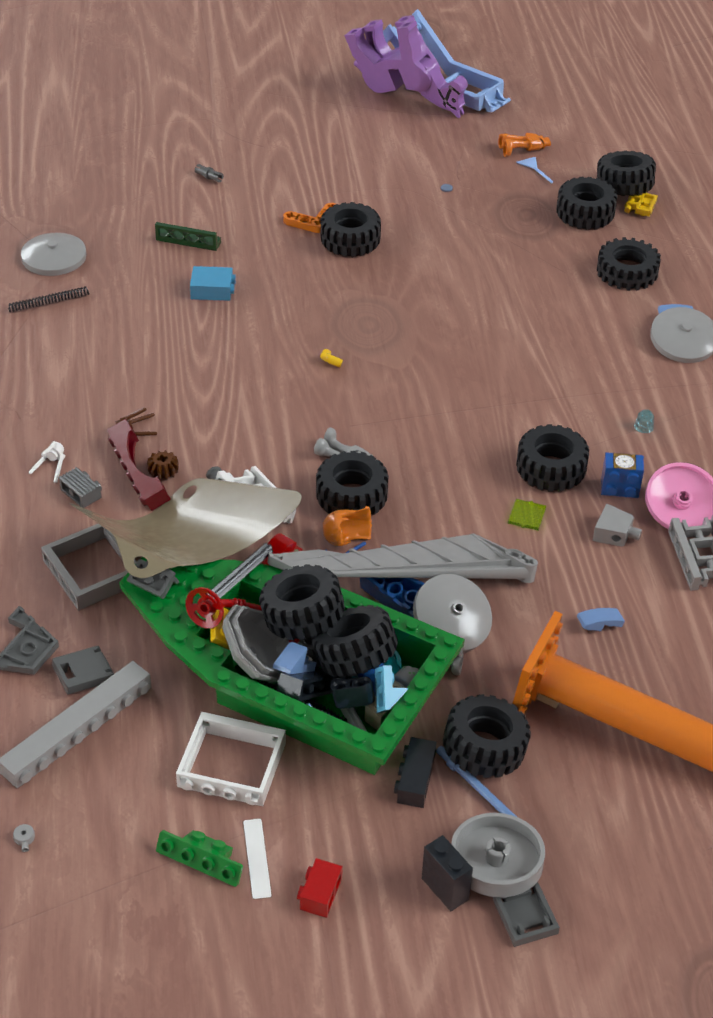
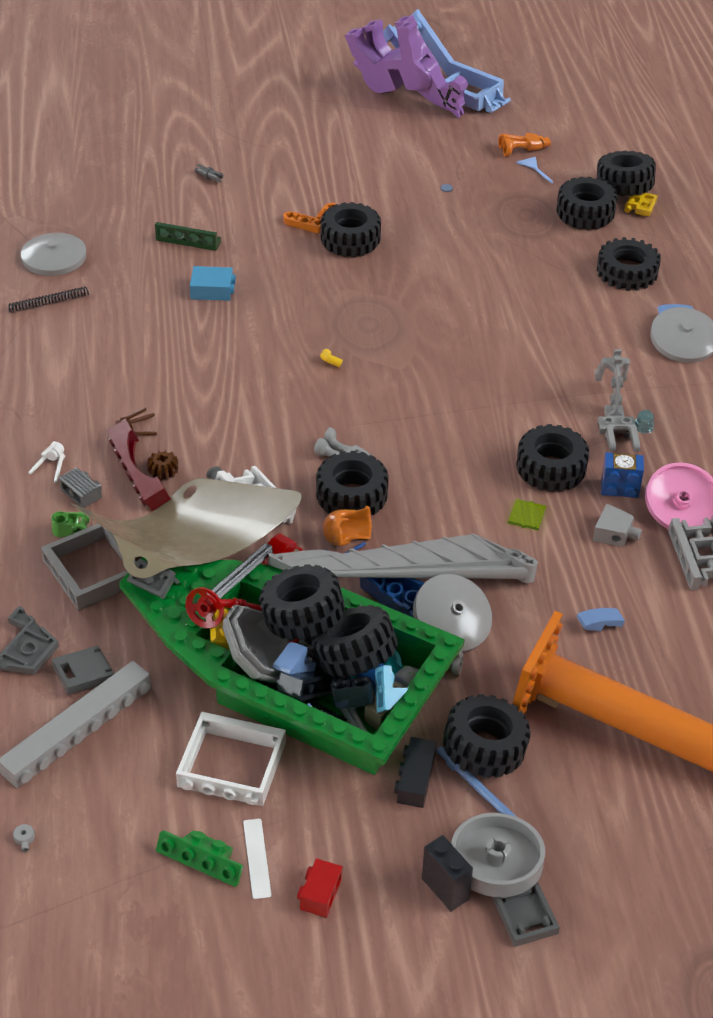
(68, 523): none -> bright green piece
(614, 419): none -> light grey piece

